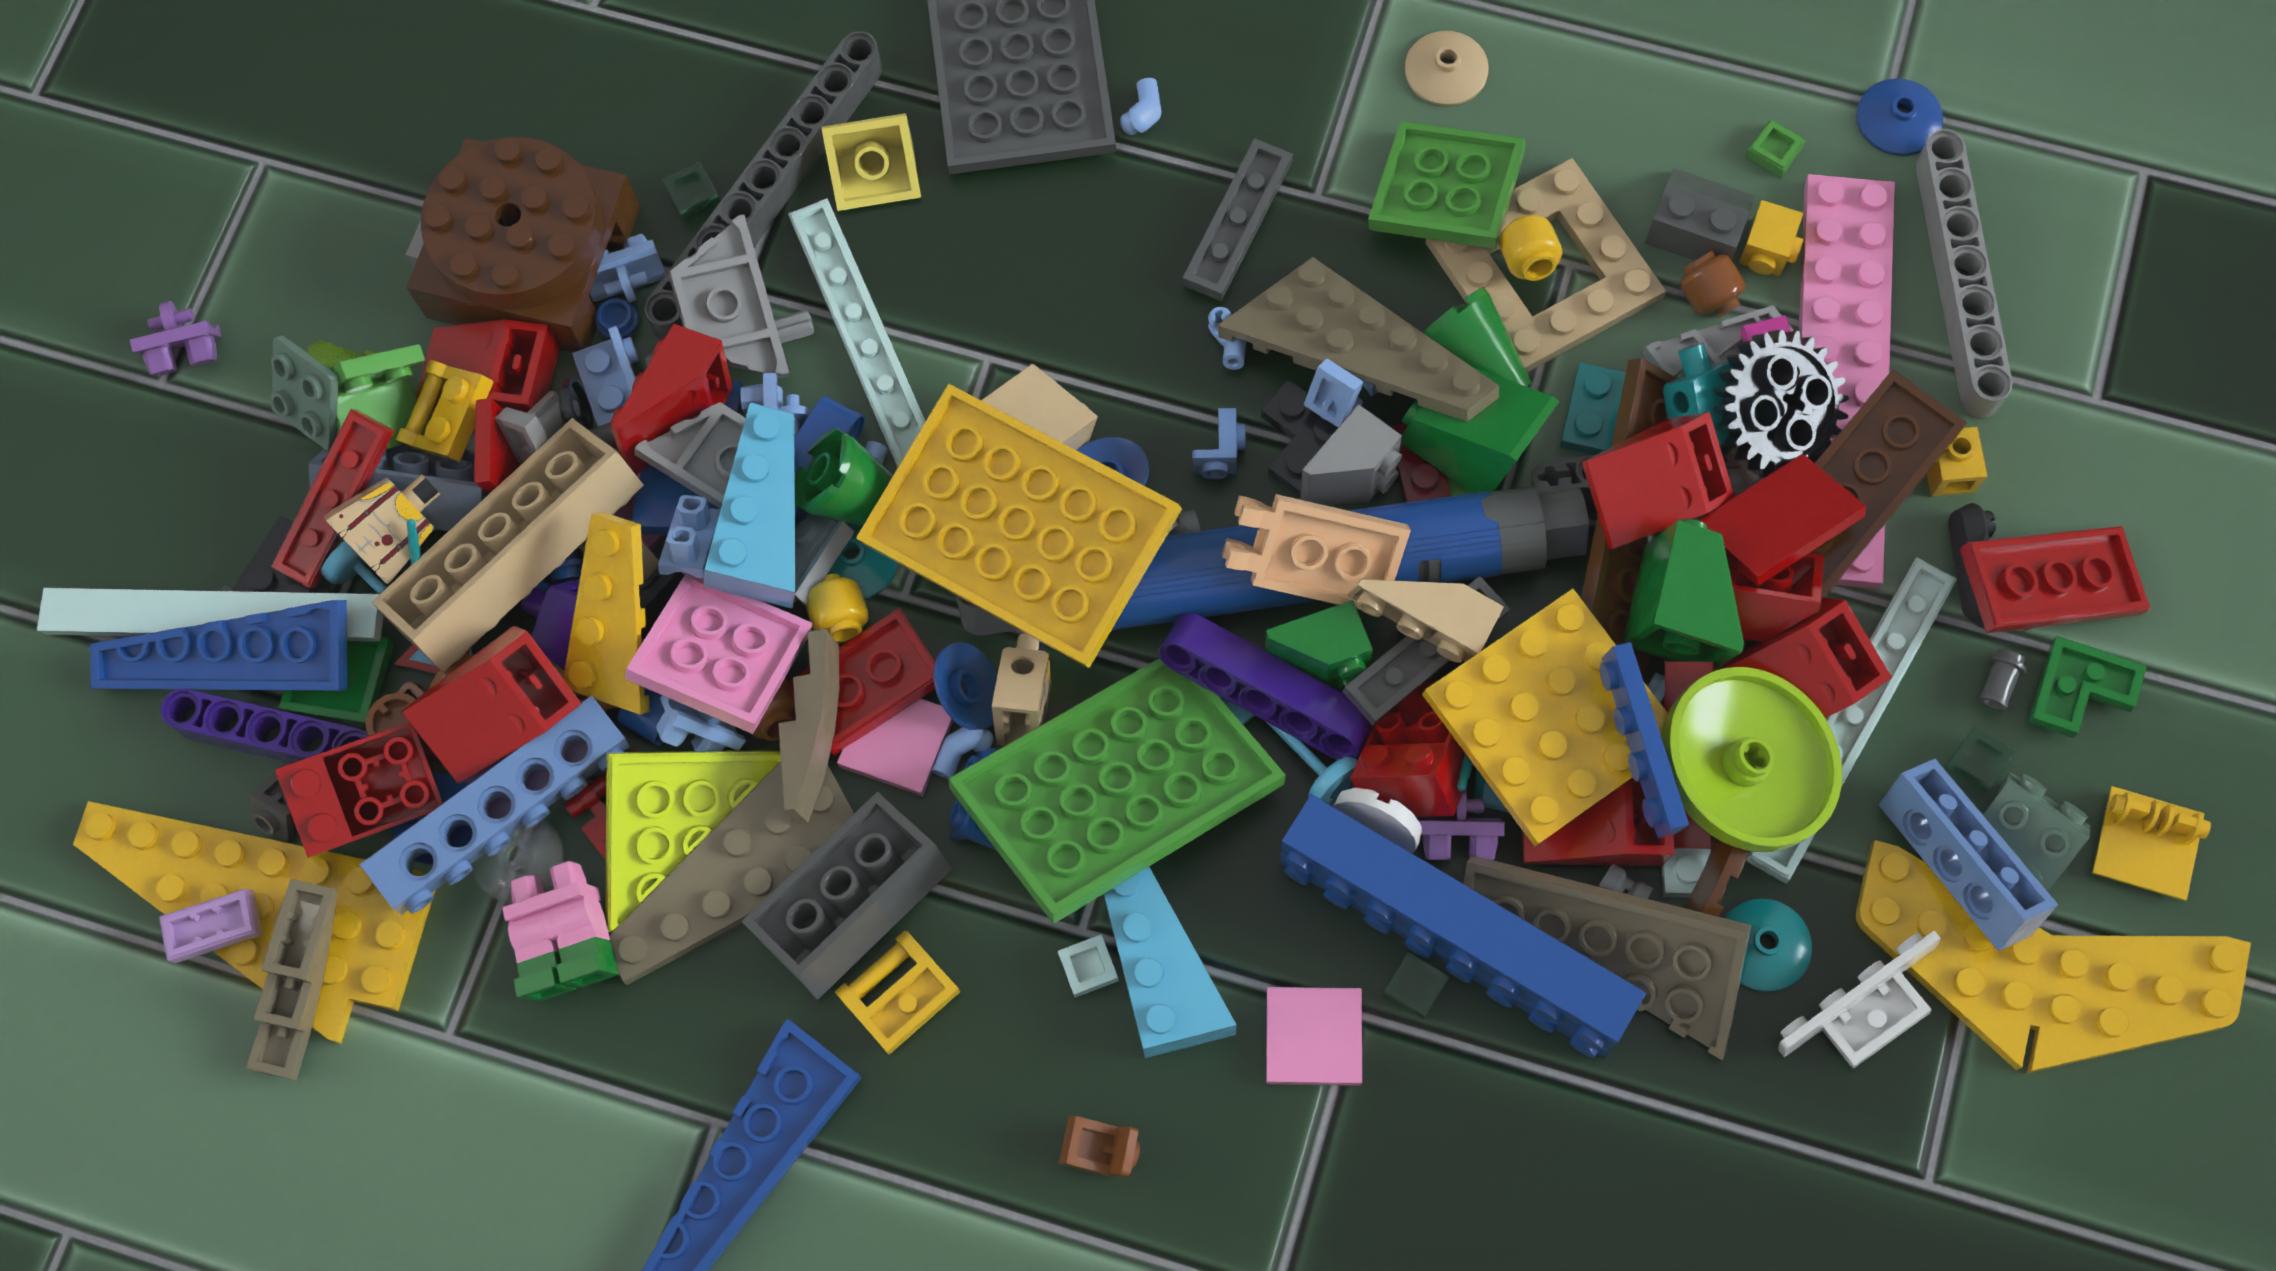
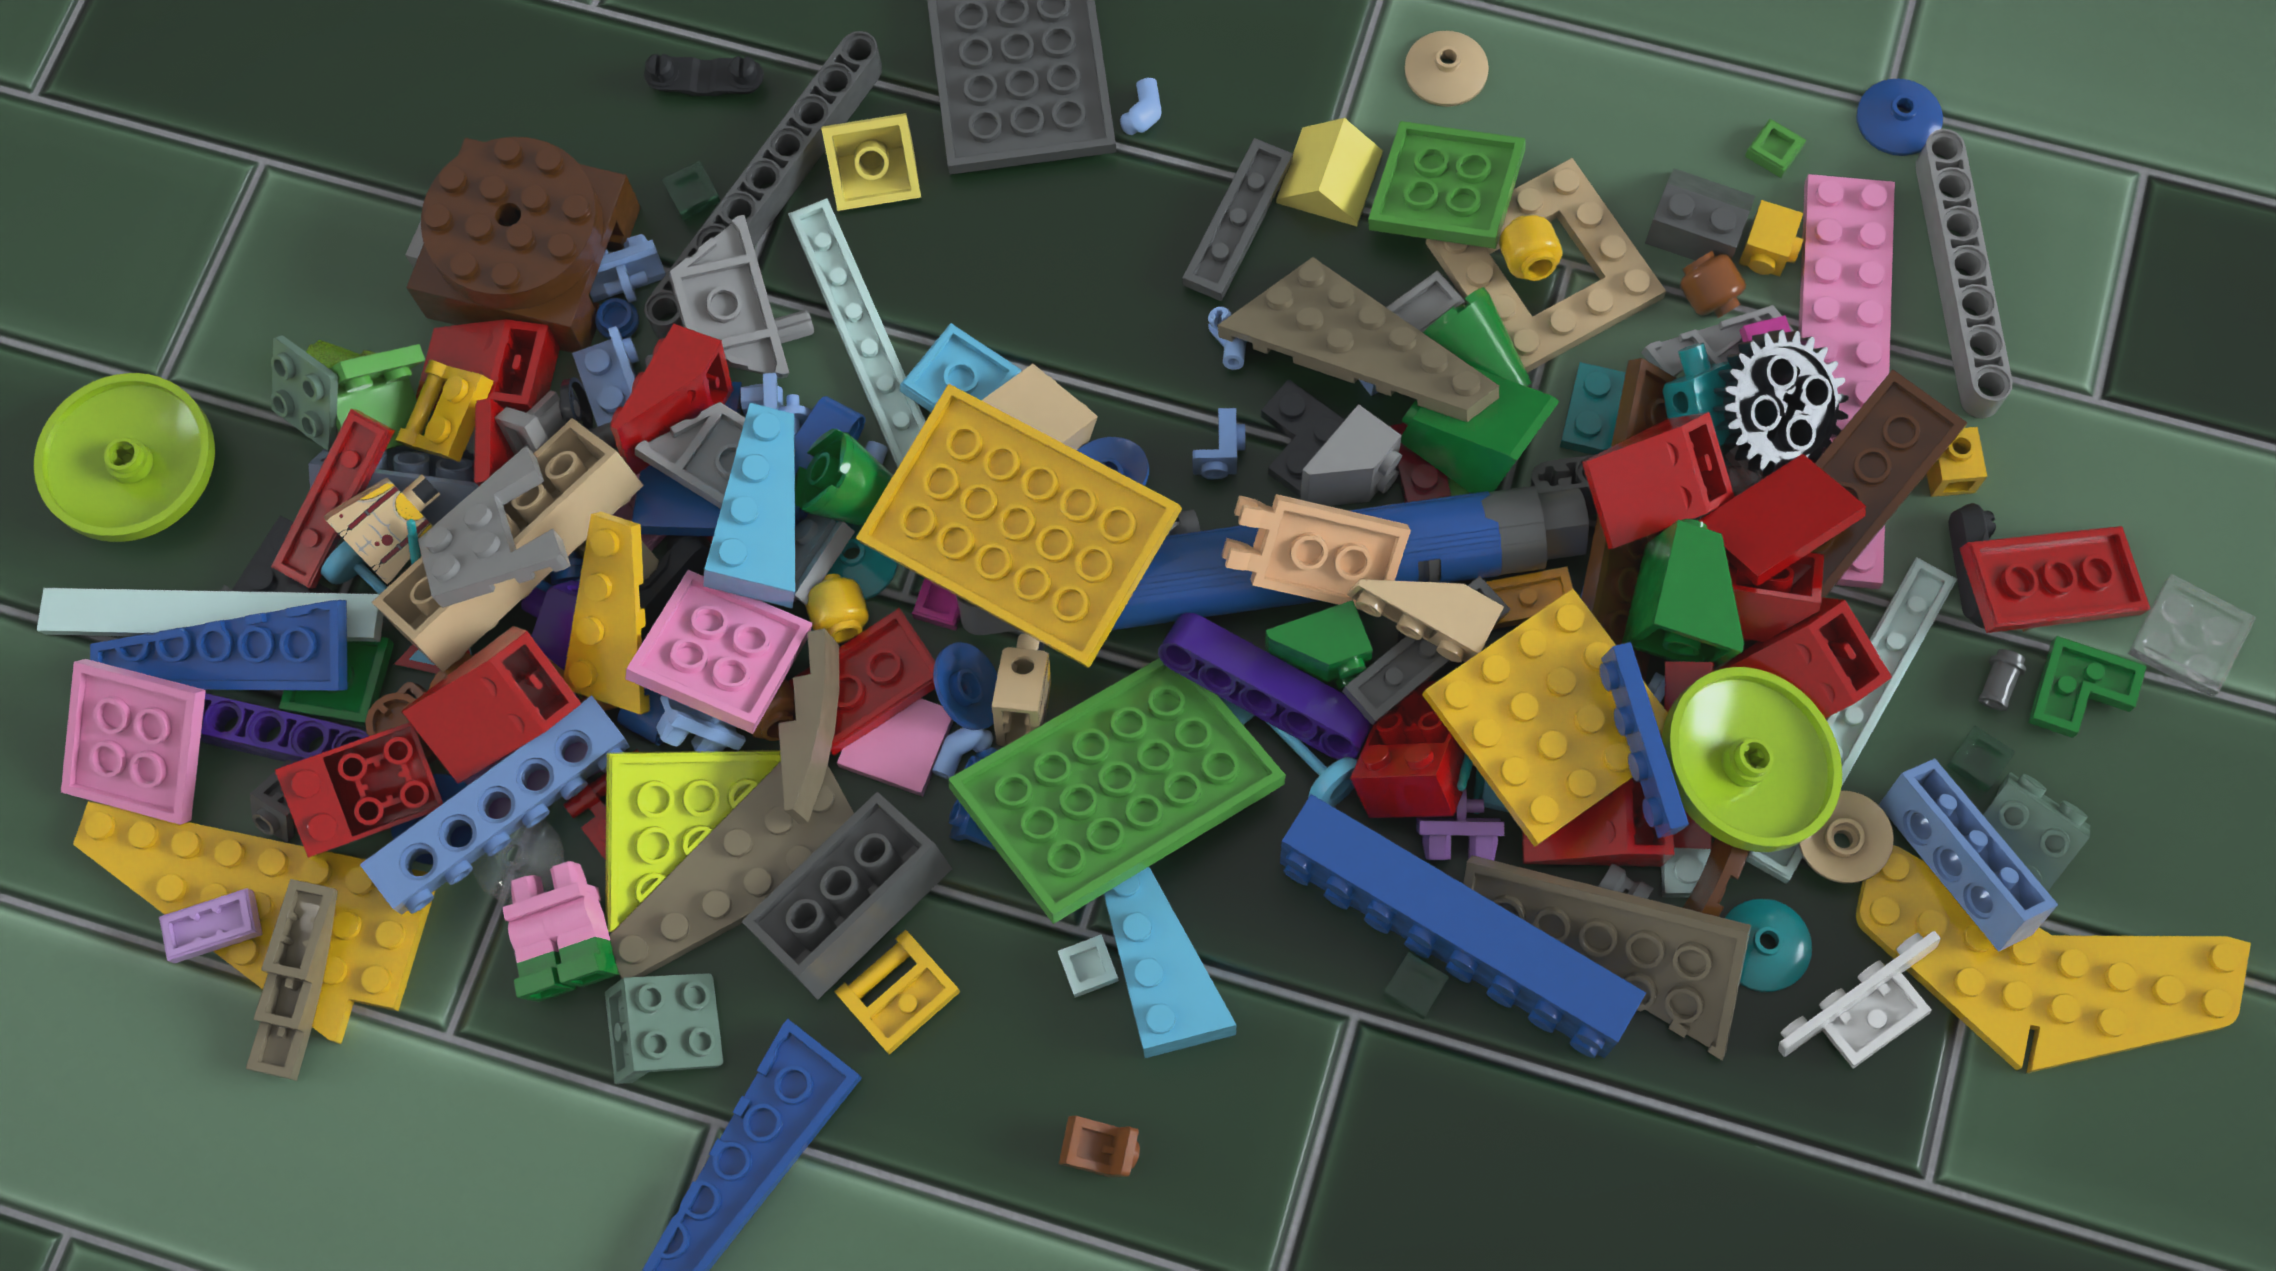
(124, 457): none -> lime dish
(133, 741): none -> bright pink plate
(158, 347): medium lavender hips -> none
(475, 544): none -> light grey wing
(662, 1025): none -> sand green bracket
(689, 537): light blue hips -> none
(703, 76): none -> black piece
(936, 606): none -> dark pink tile
(959, 362): none -> medium azure tile
(1314, 1036): bright pink tile -> none
(1331, 171): none -> light yellow slope
(1333, 393): light blue bracket -> none
(1388, 820): white tile -> none
(1426, 302): none -> light grey tile
(1530, 593): none -> light orange plate
(1869, 839): none -> tan dish
(2149, 843): yellow hinge -> none
(2192, 635): none -> clear plate

